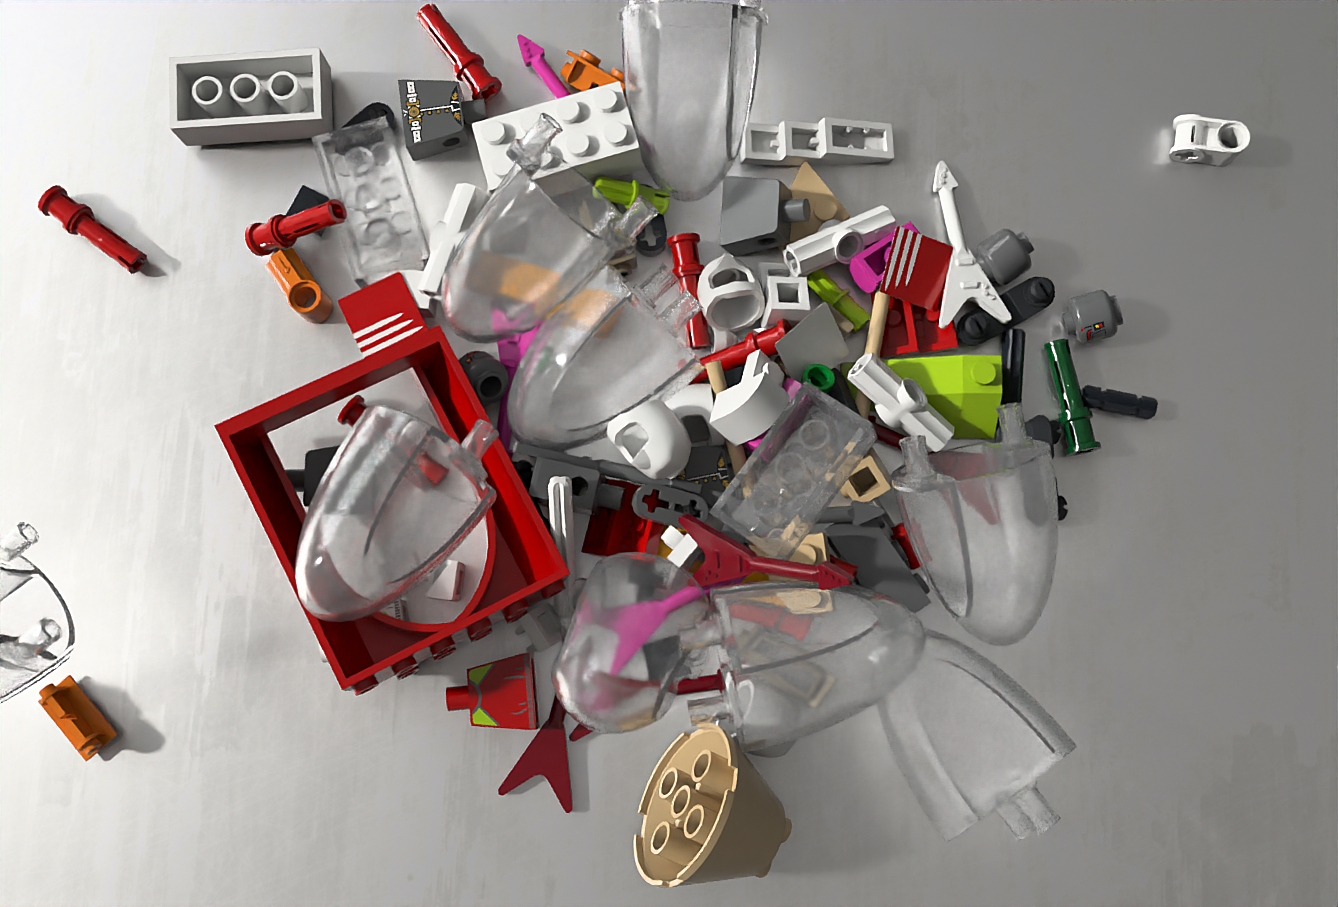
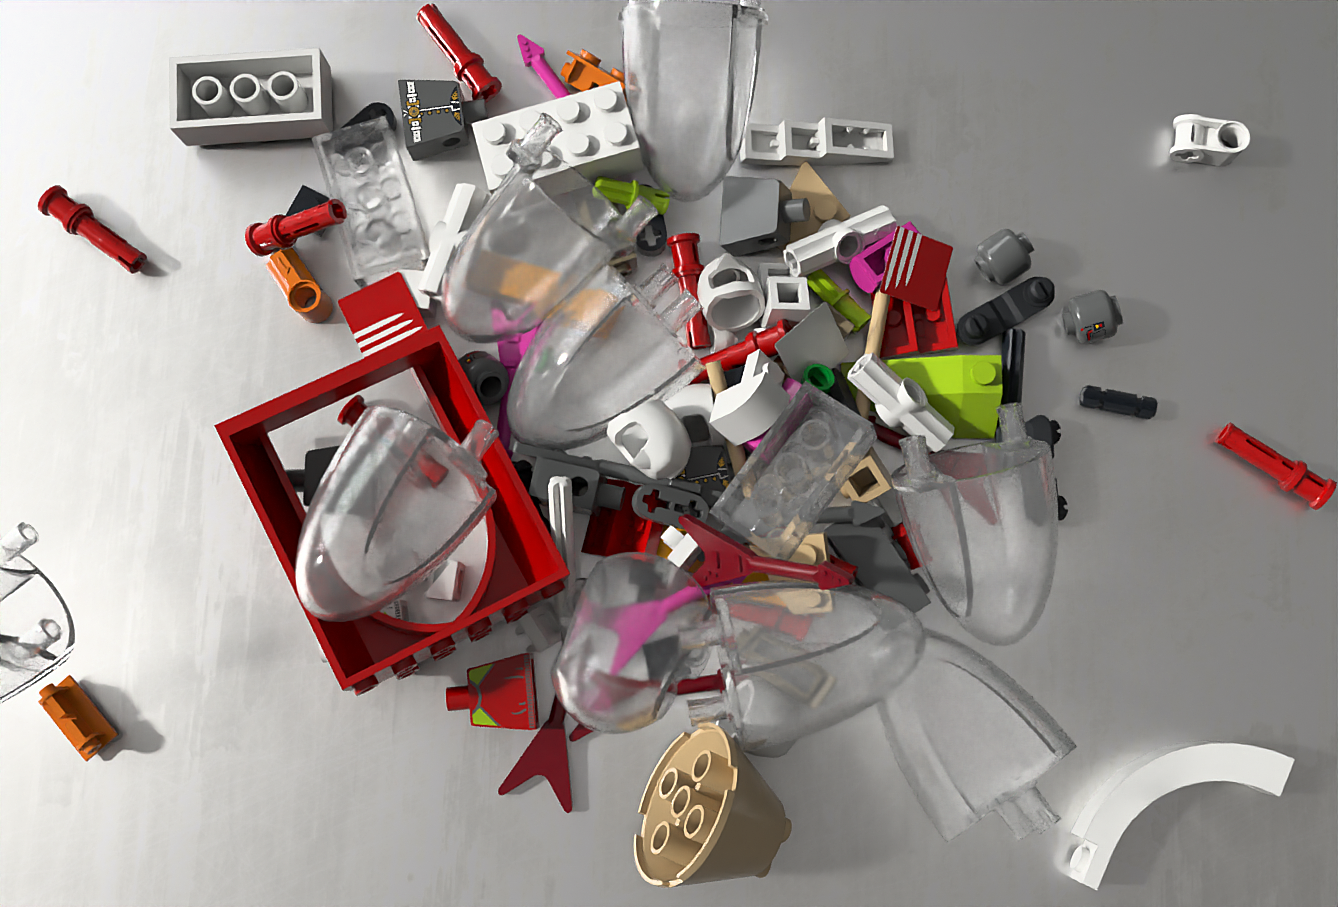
(964, 276): white piece -> none
(1074, 415): dark green pin -> none
(1157, 774): none -> white arch
(1290, 474): none -> red pin

